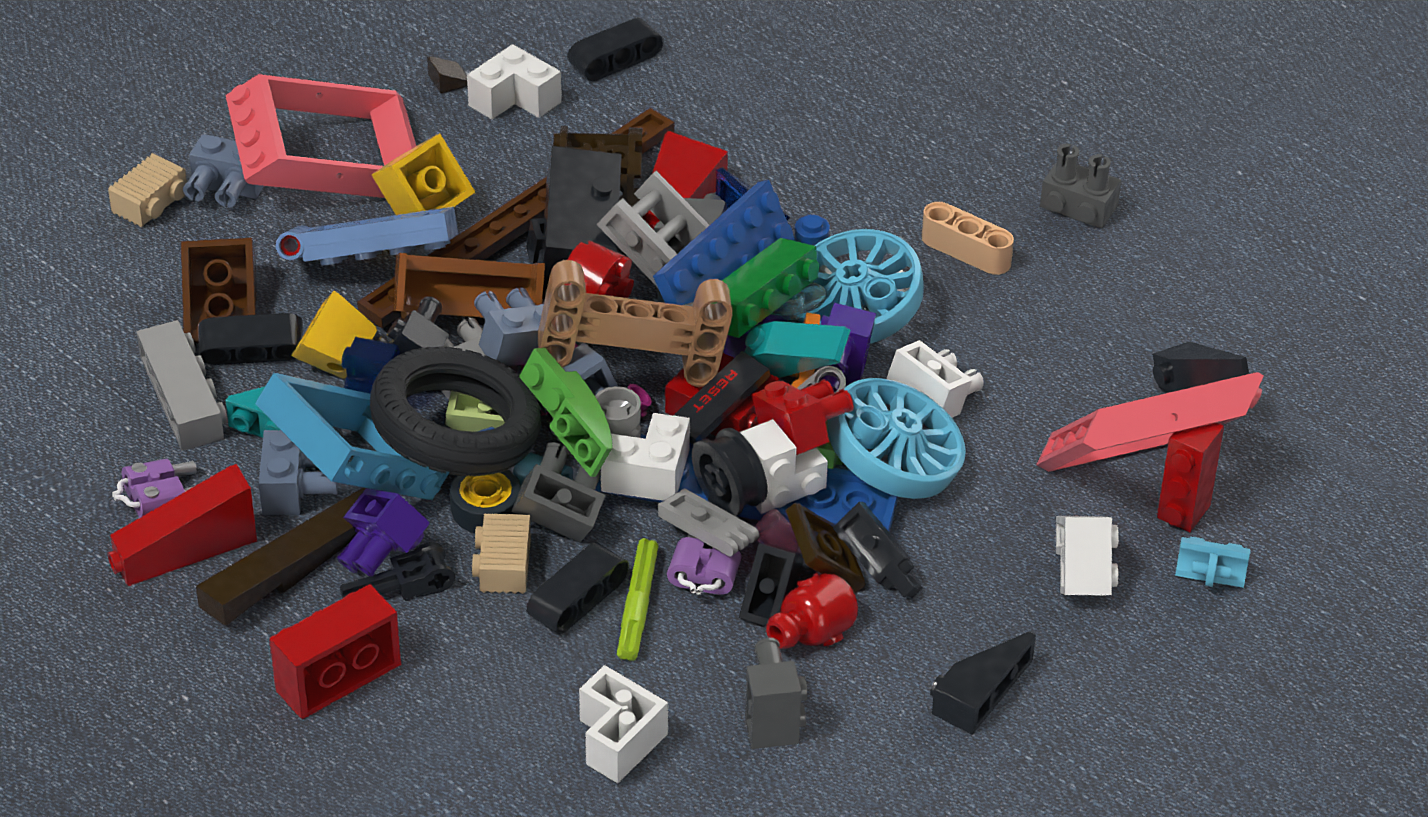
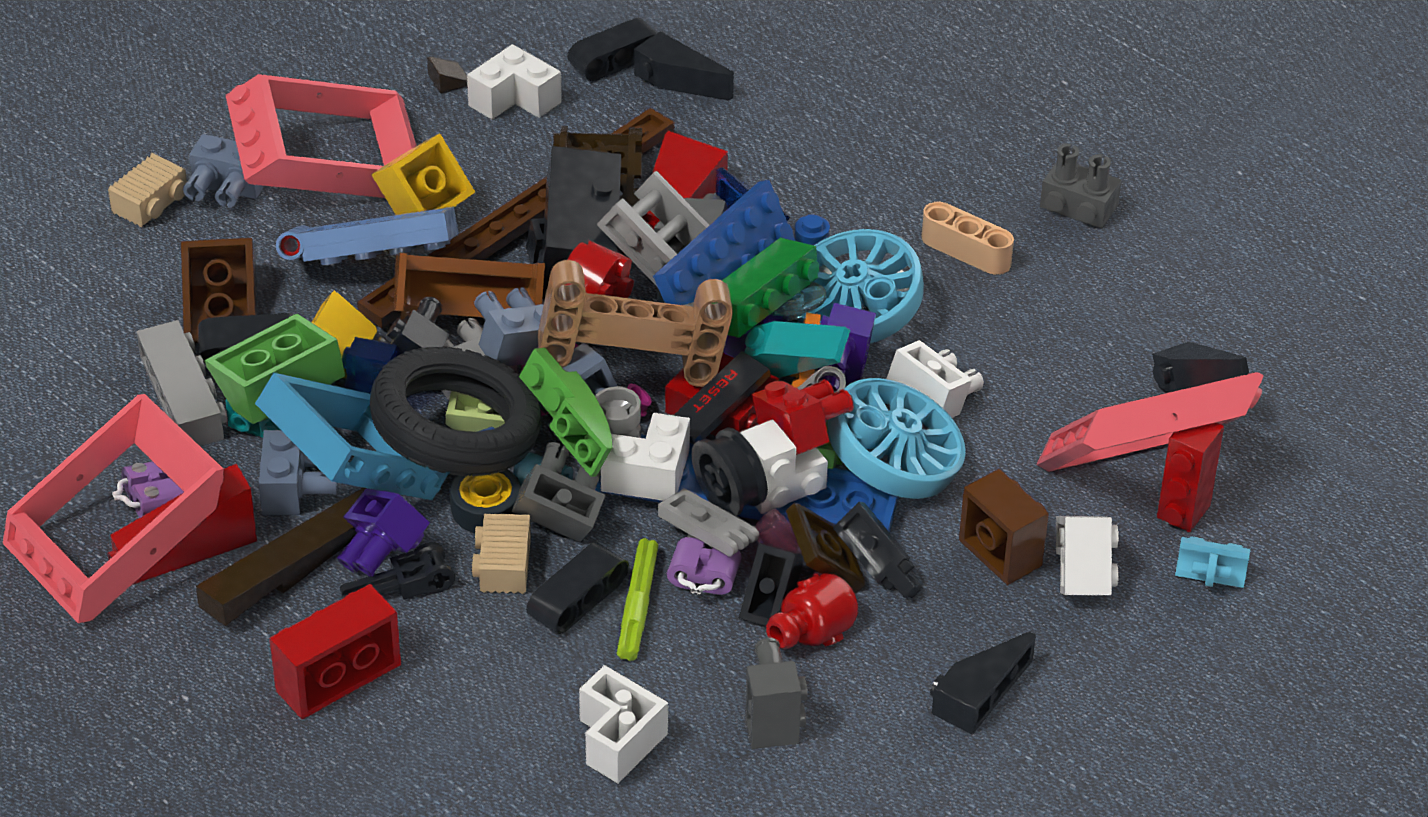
(171, 450): none -> coral window
(287, 348): none -> bright green slope
(681, 69): none -> black slope
(1003, 526): none -> reddish brown brick

